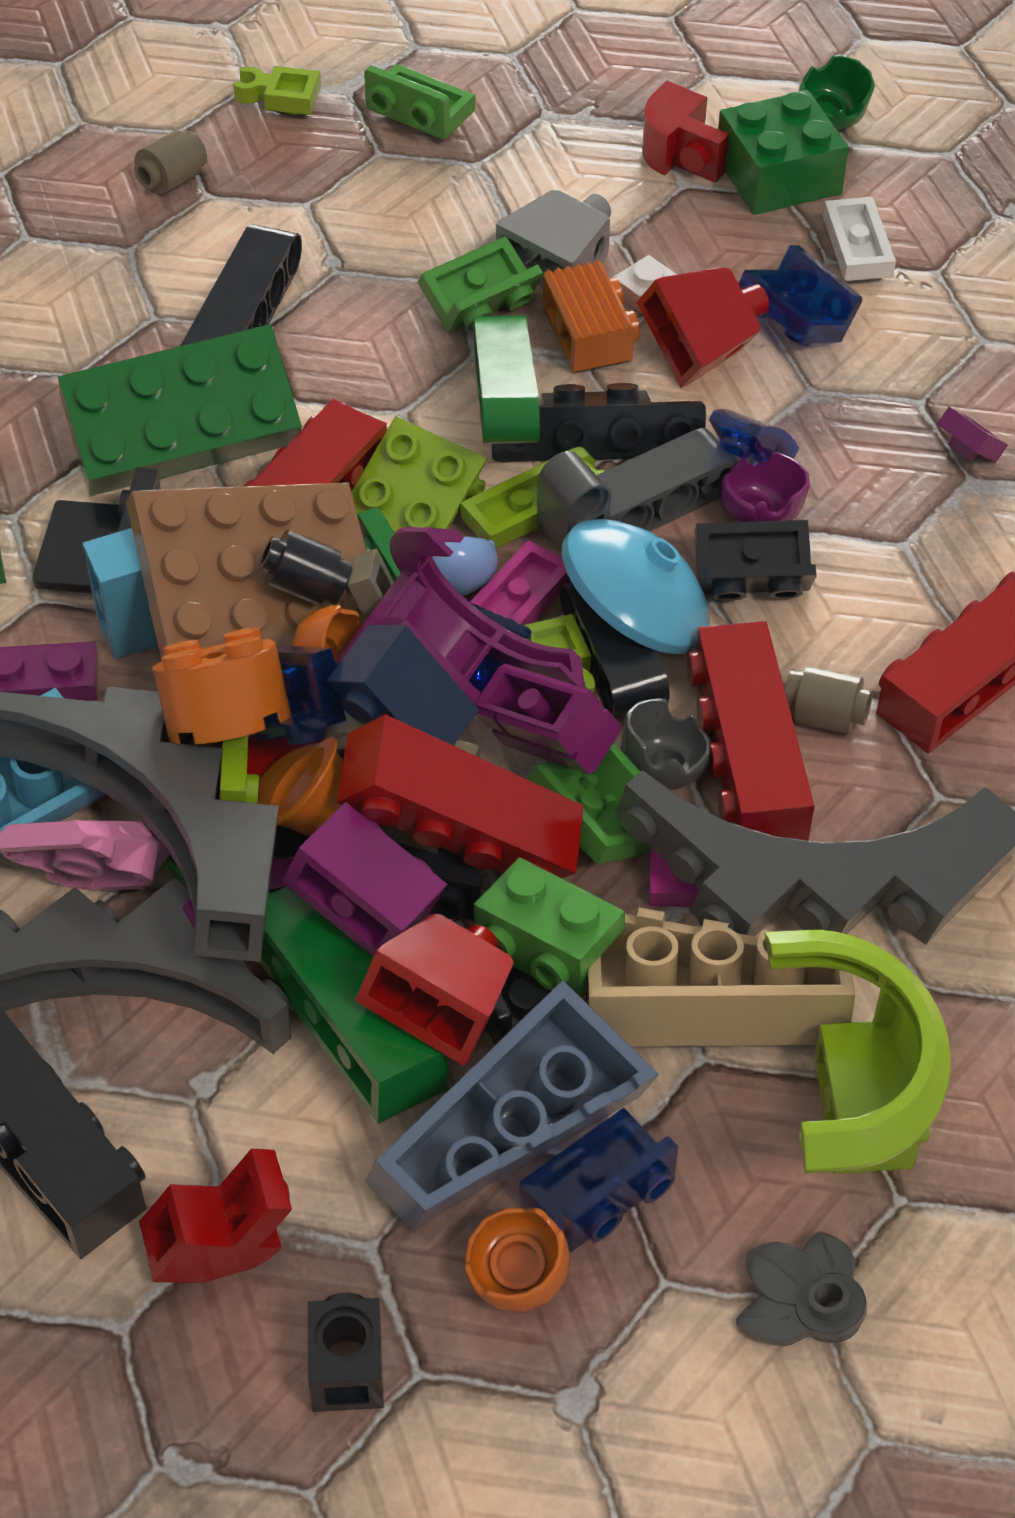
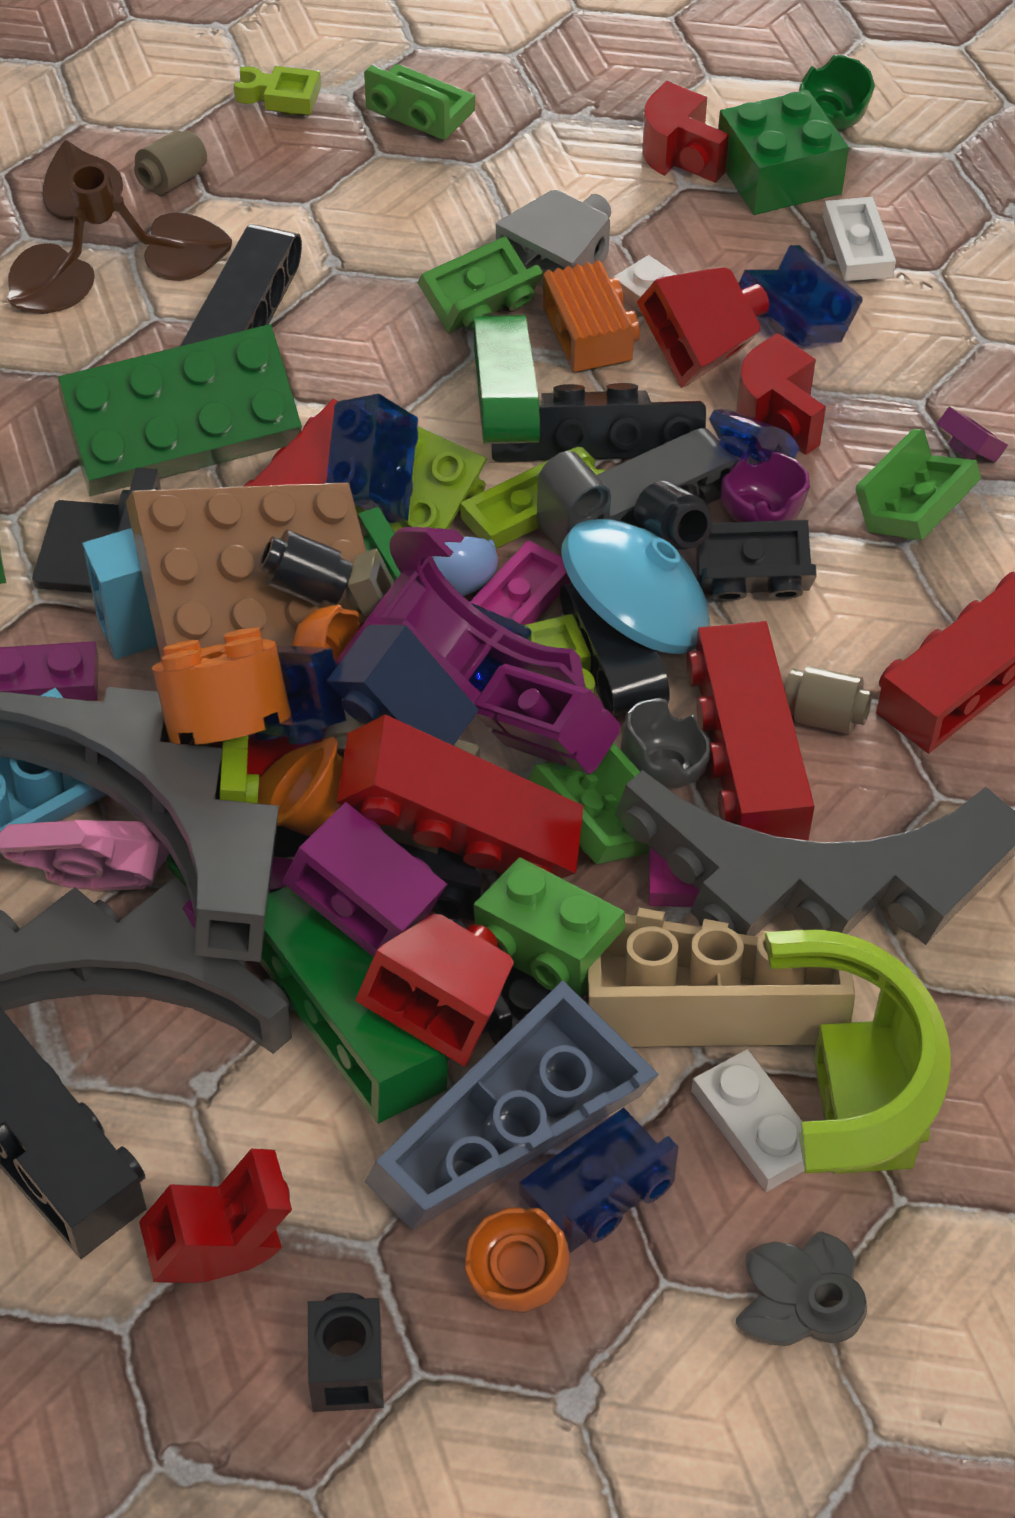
(90, 190): none -> reddish brown plant
(374, 453): none -> clear blue bracket
(673, 515): none -> black brick
(752, 1118): none -> white plate
(778, 388): none -> red brick
(913, 488): none -> bright green bracket

